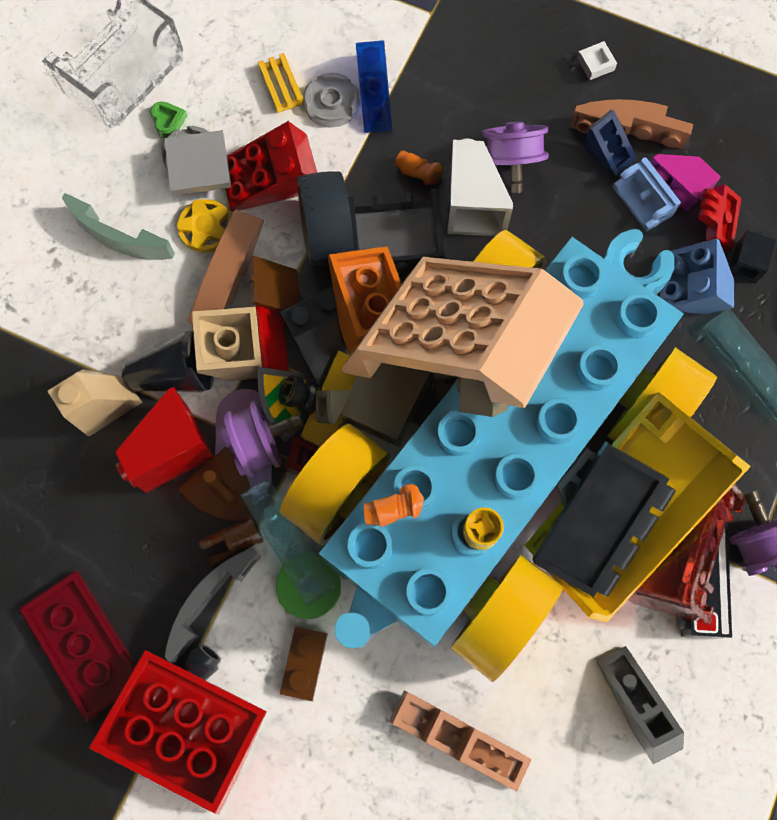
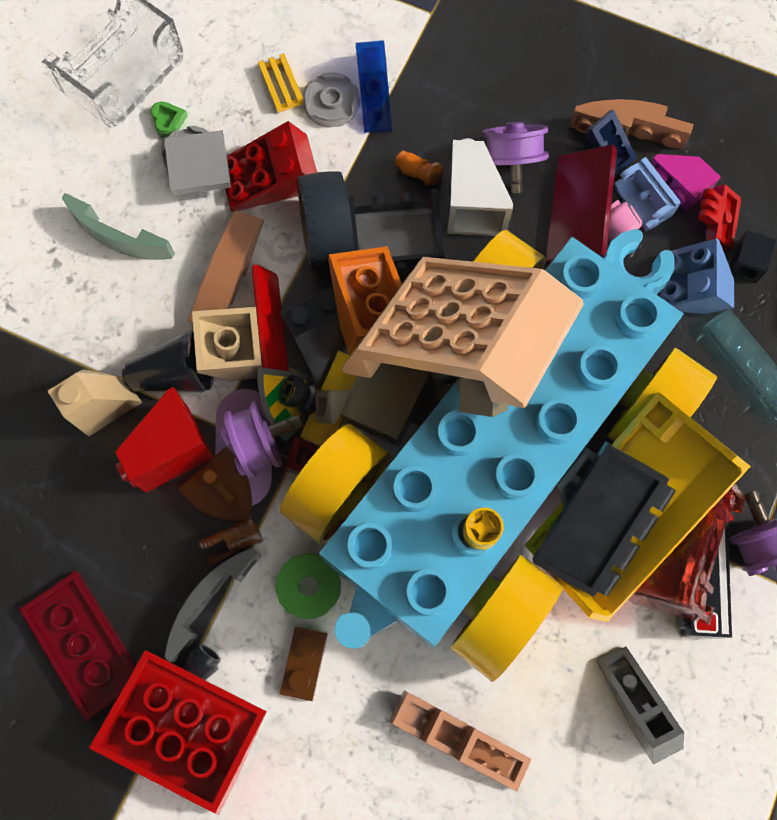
(203, 224): yellow wheel -> none
(273, 284): reddish brown piece -> none
(288, 543): clear light blue plate -> none
(394, 507): orange arm -> none
(582, 200): none -> dark red tile
(597, 60): white plate -> none
(622, 219): none -> bright pink head

